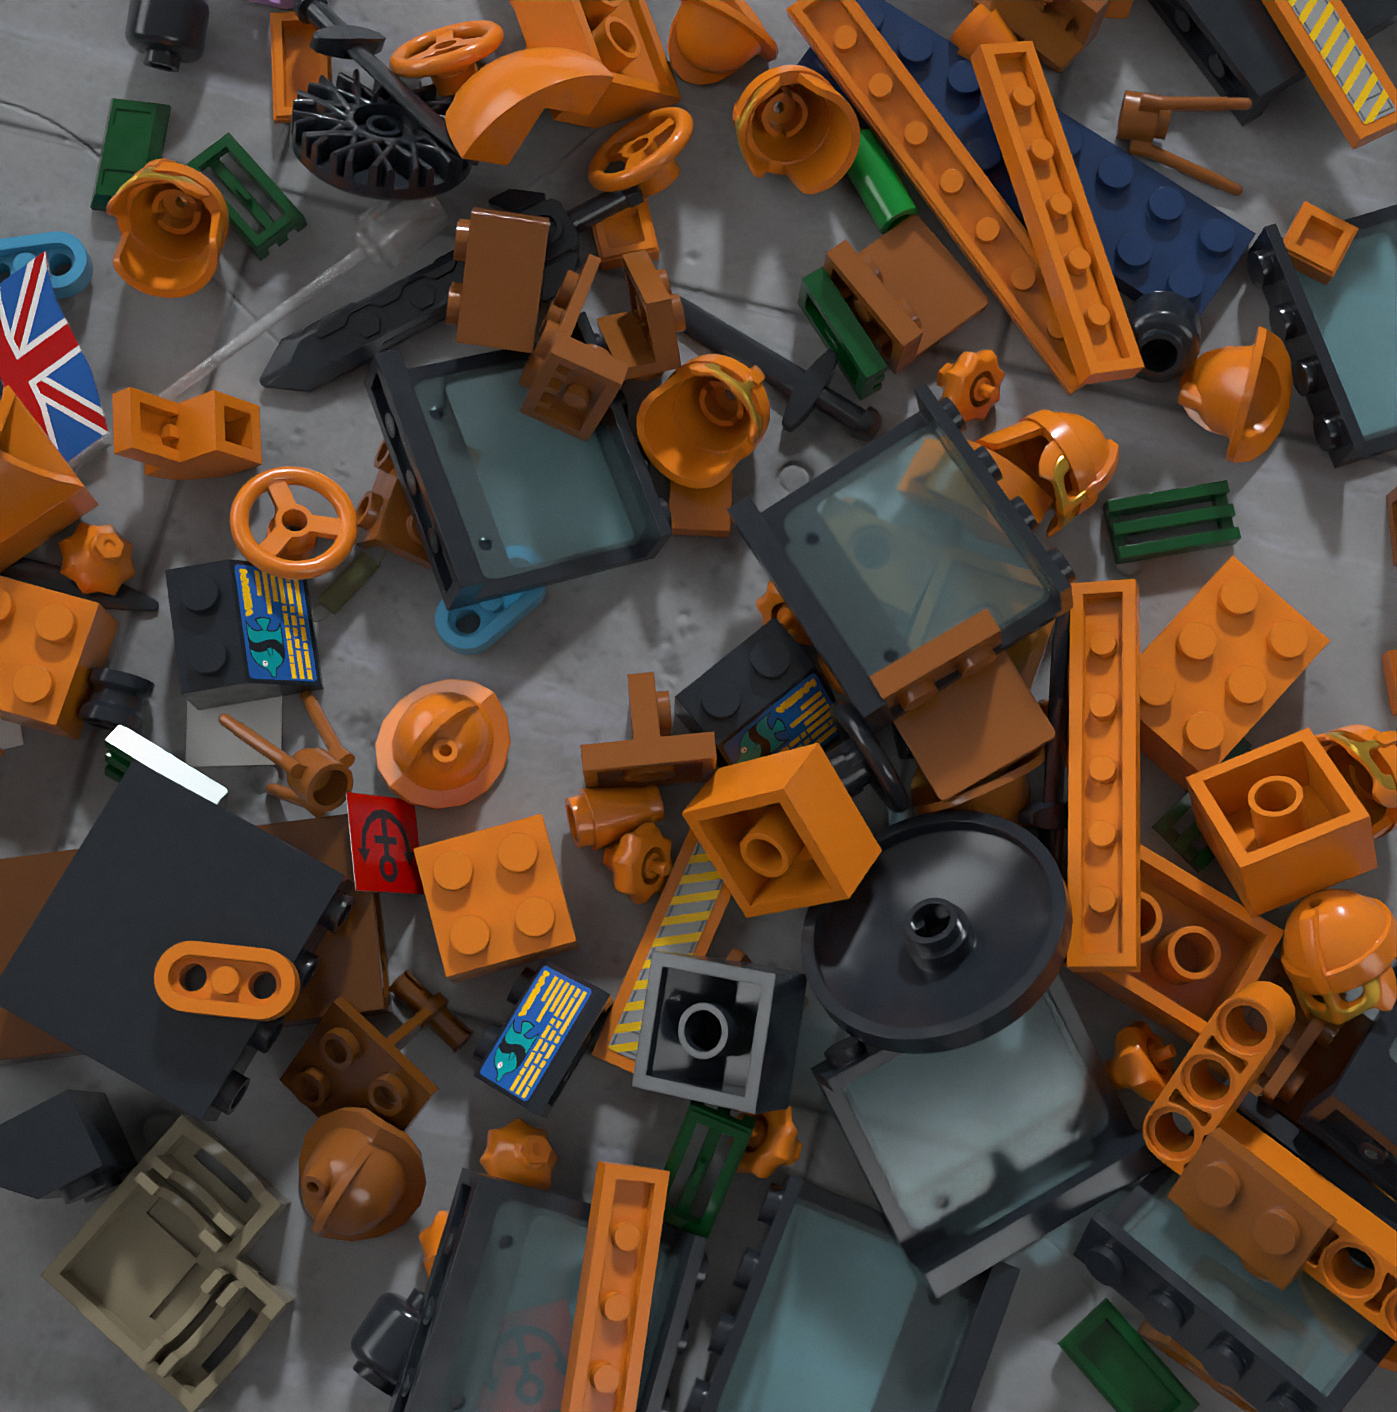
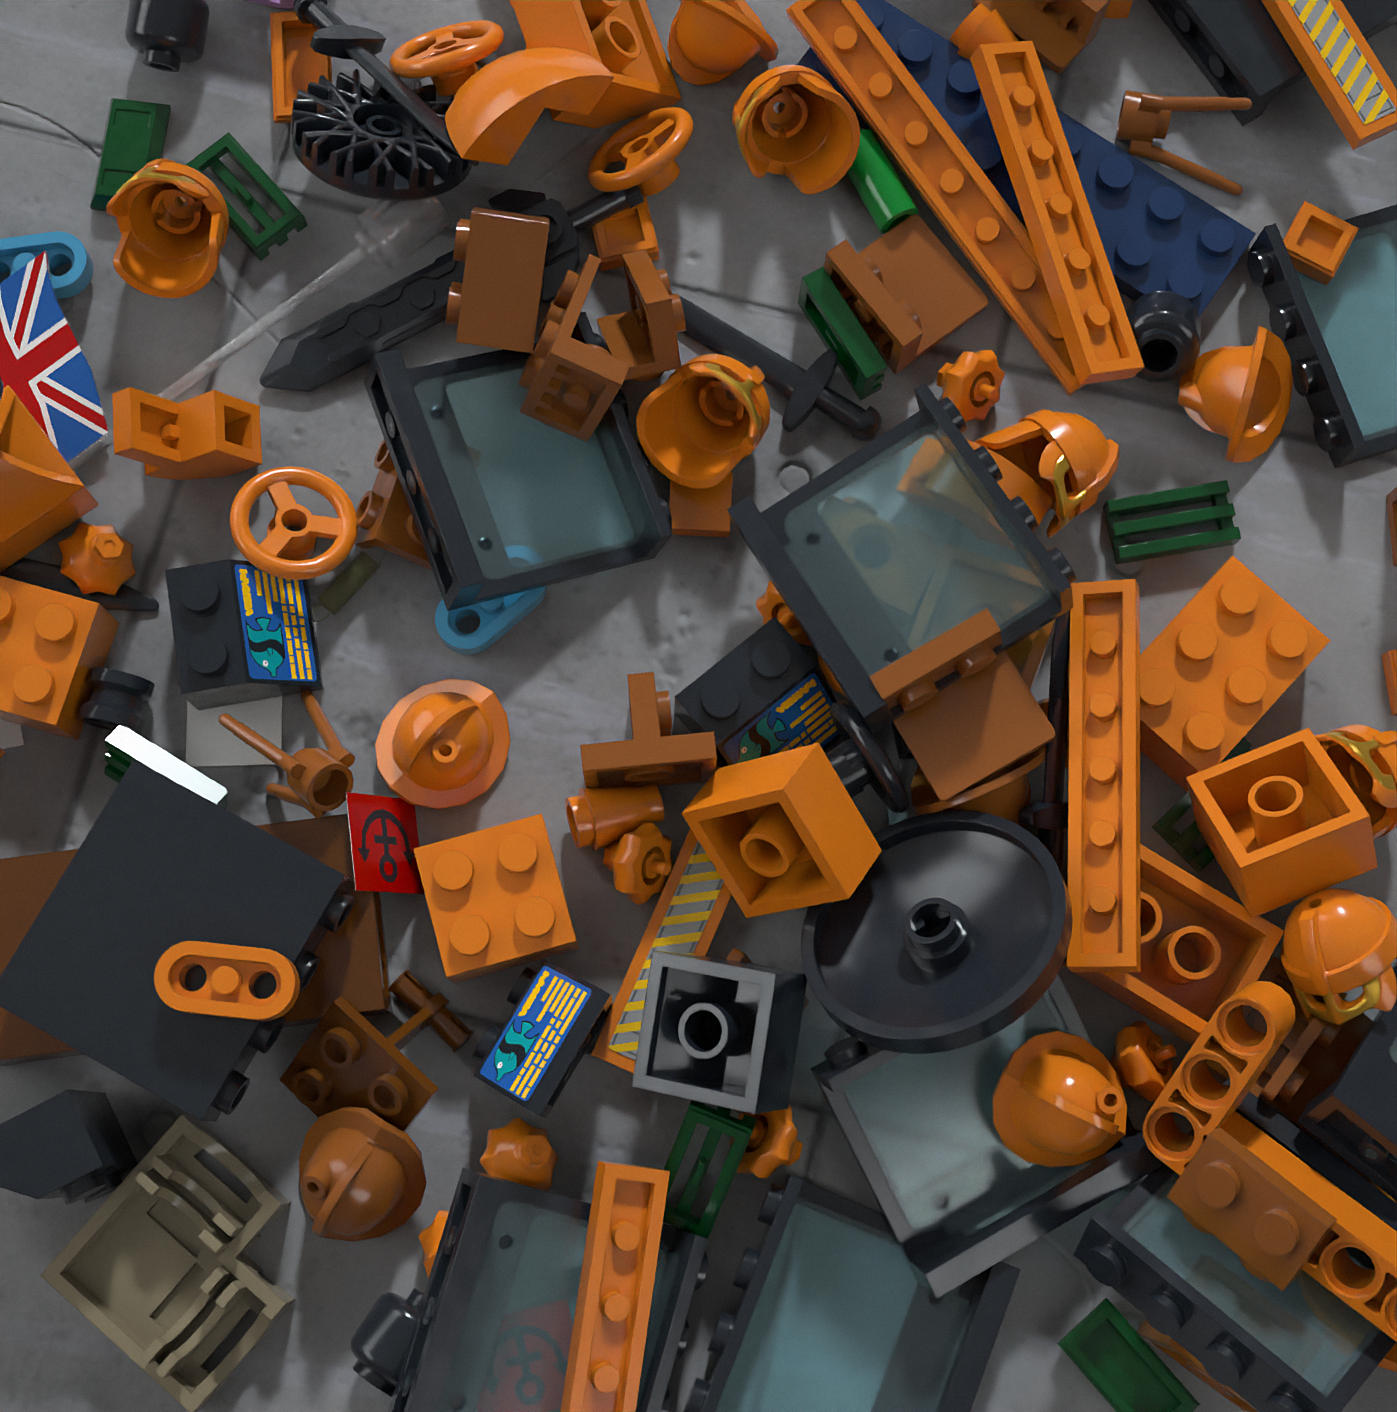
(1059, 1101): none -> orange helmet

